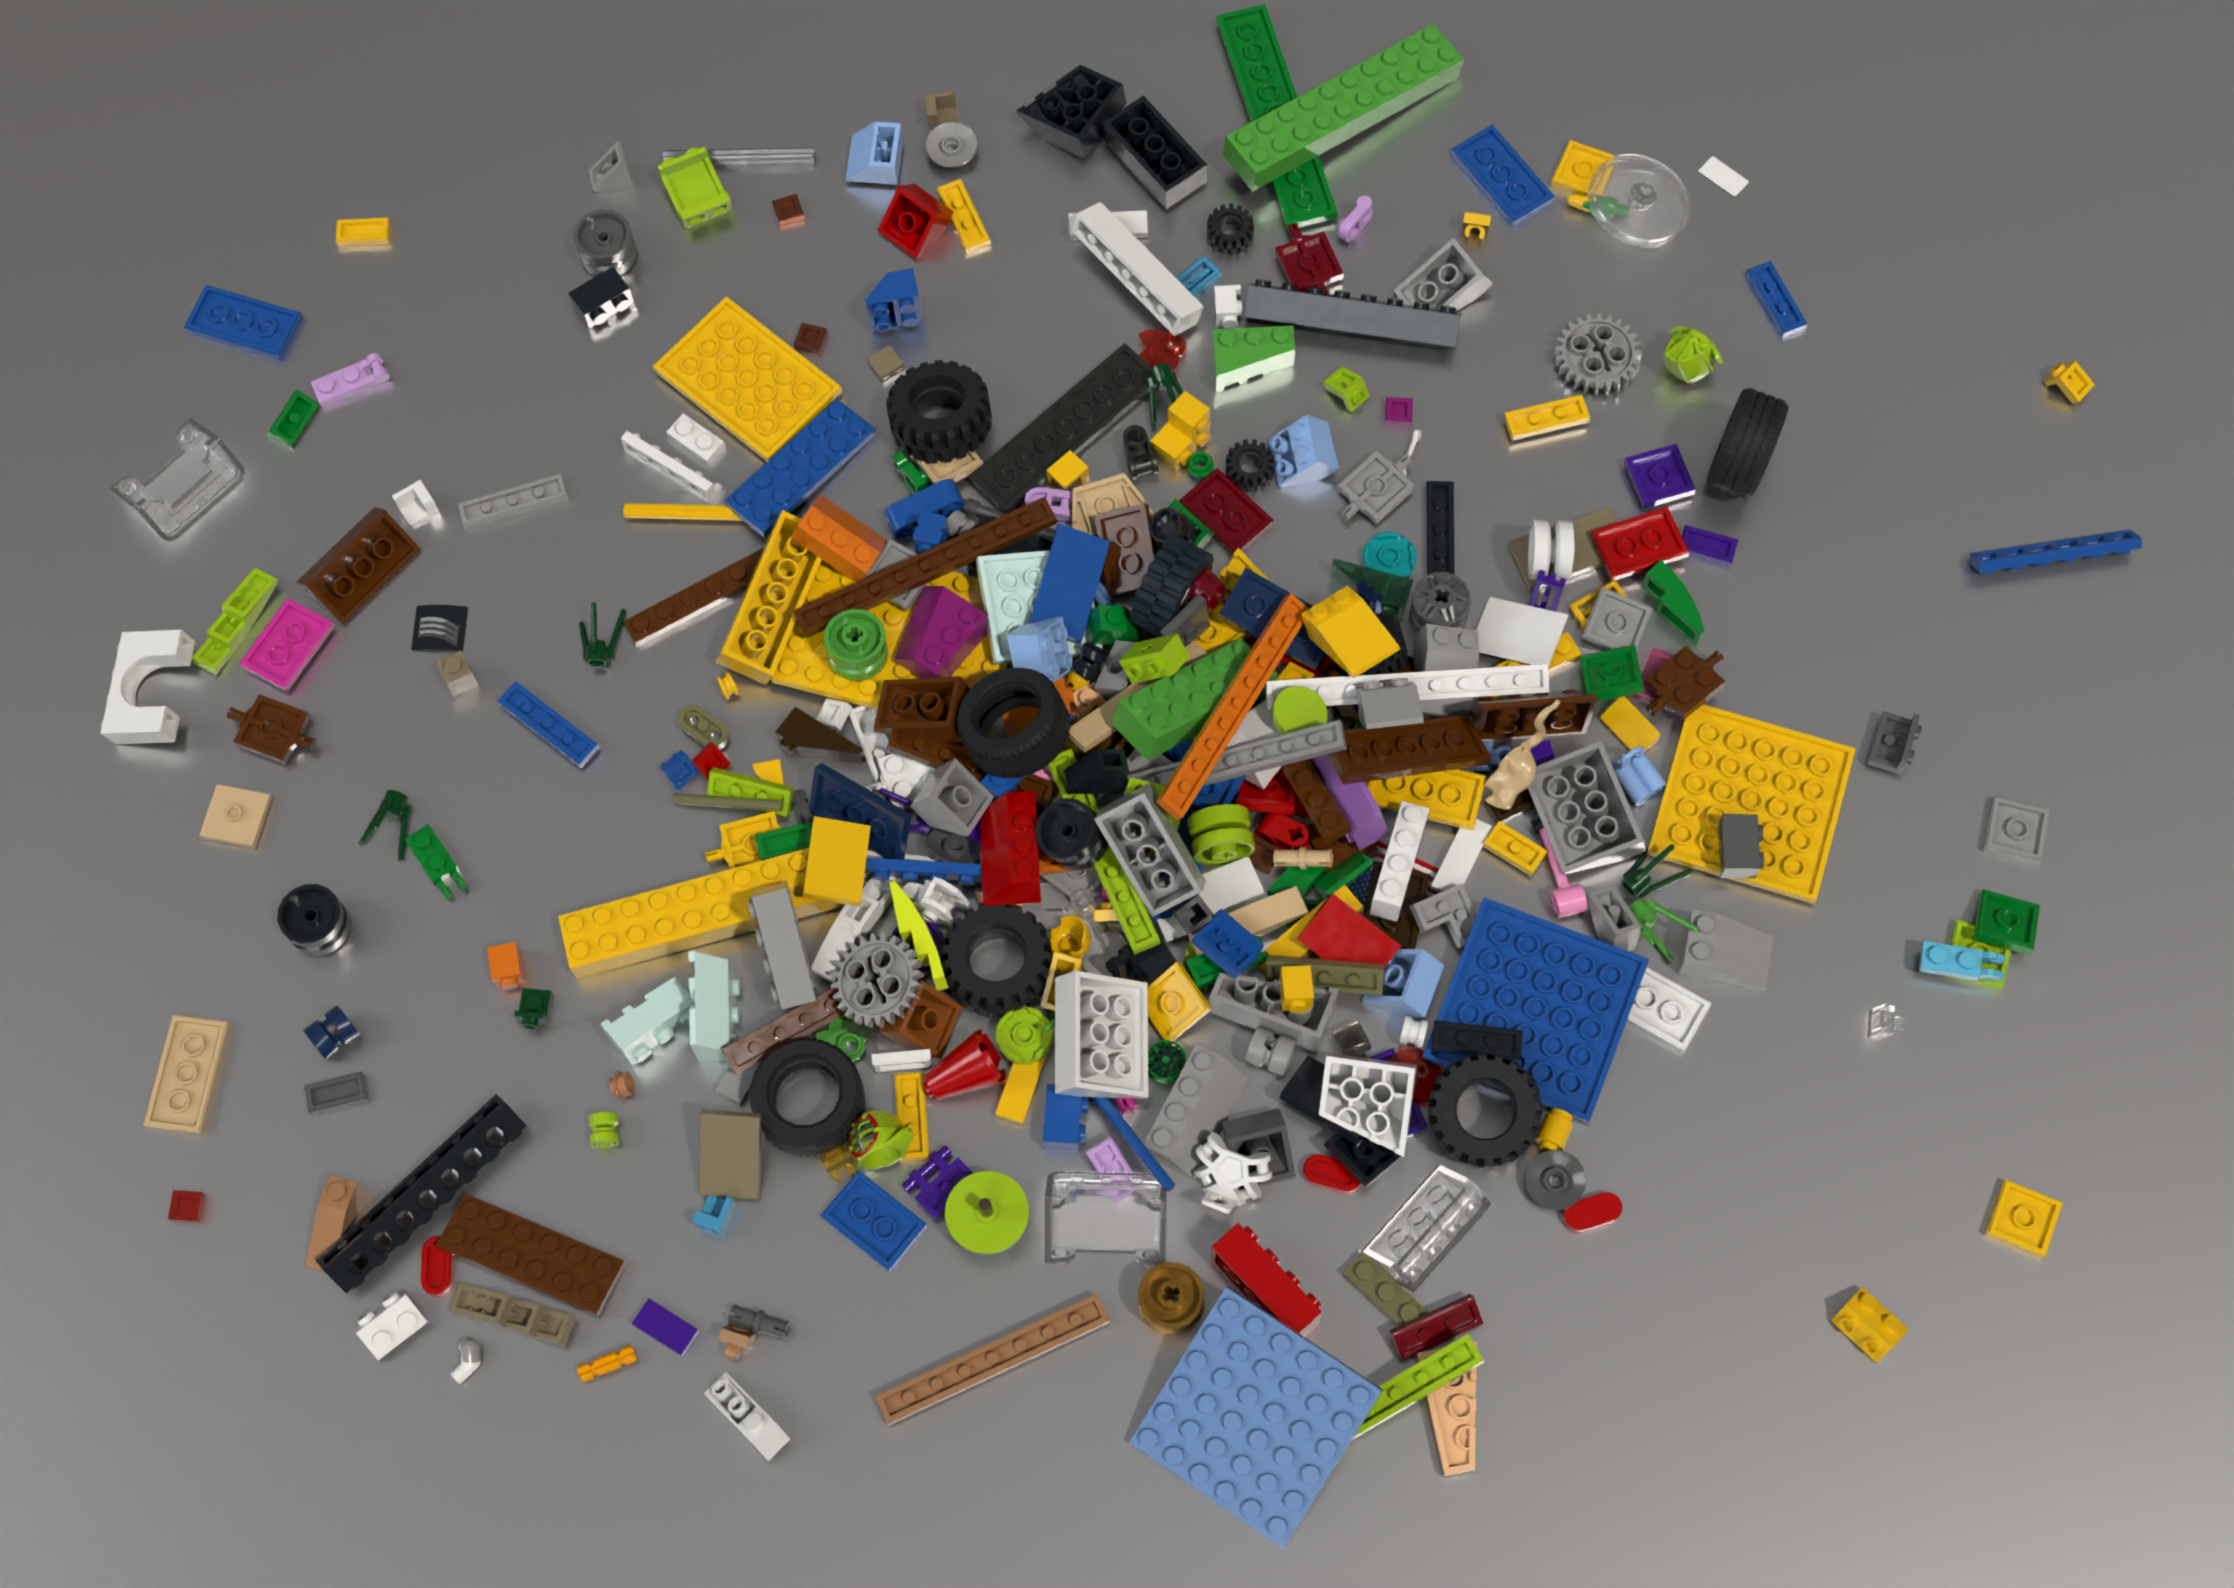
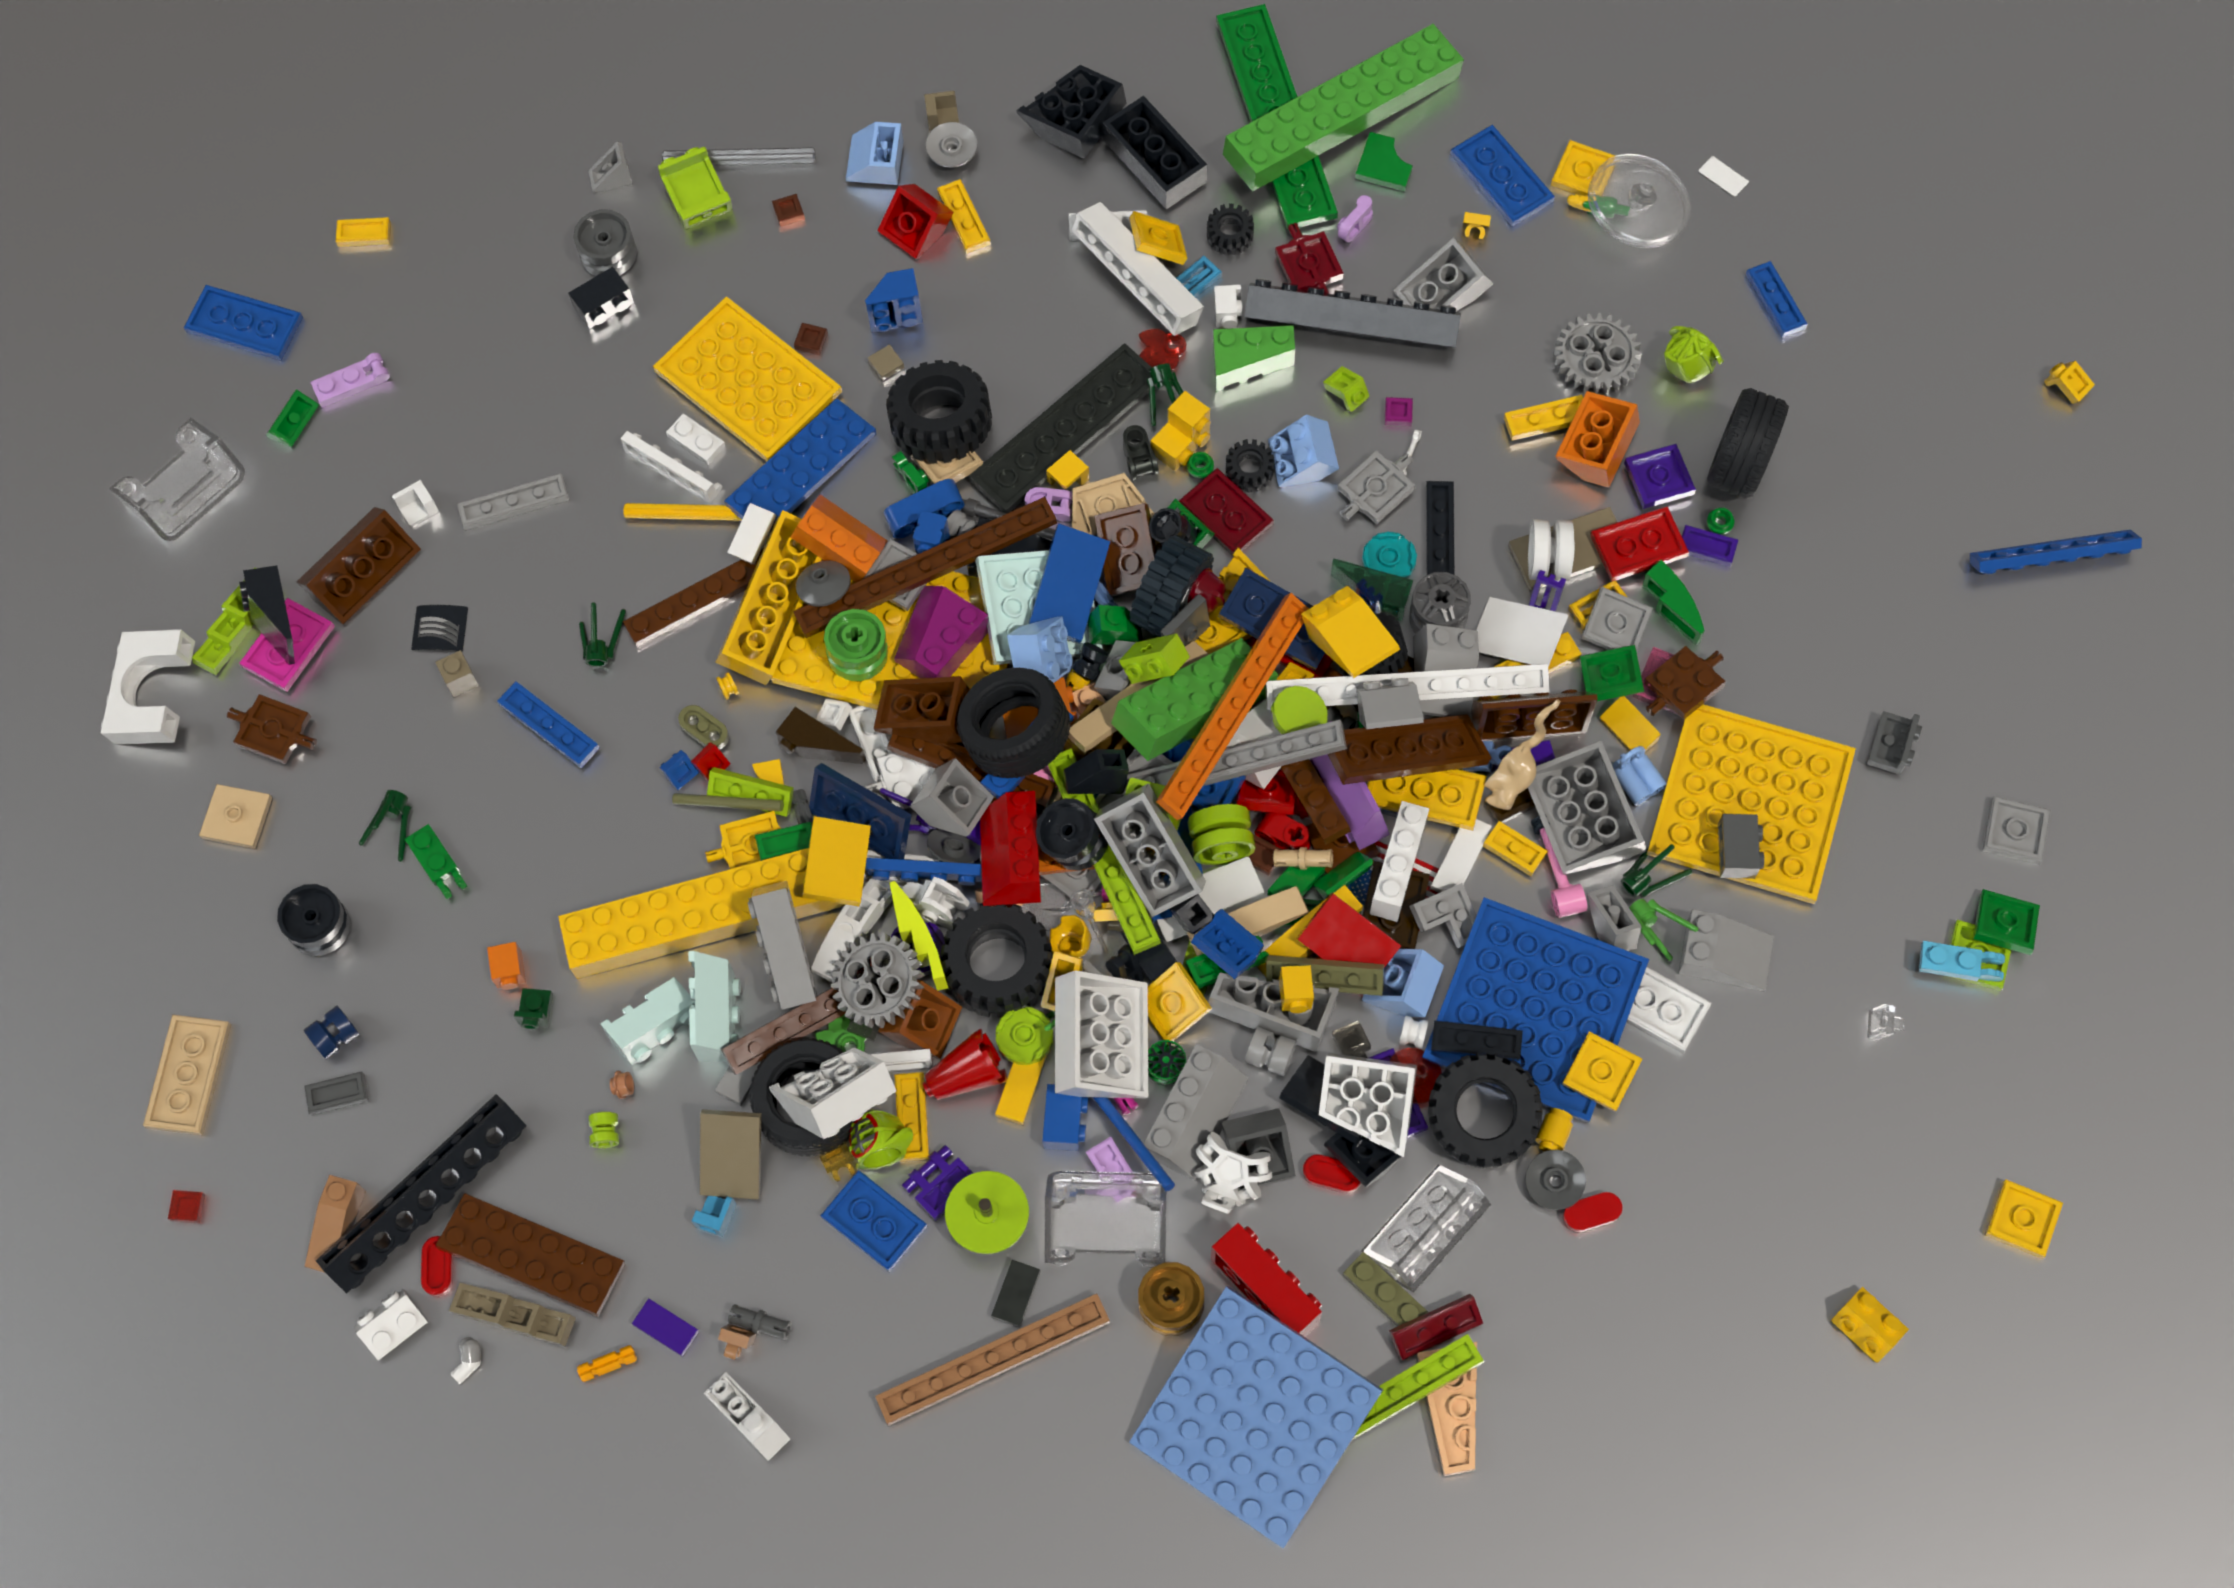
(265, 601): none -> black slope
(752, 533): none -> white tile
(823, 583): none -> dark grey dish
(835, 1093): none -> white wedge
(1015, 1293): none -> pearl dark grey tile
(1158, 237): none -> yellow tile
(1382, 164): none -> green tile
(1598, 438): none -> orange slope
(1602, 1071): none -> yellow tile
(1720, 514): none -> green plate

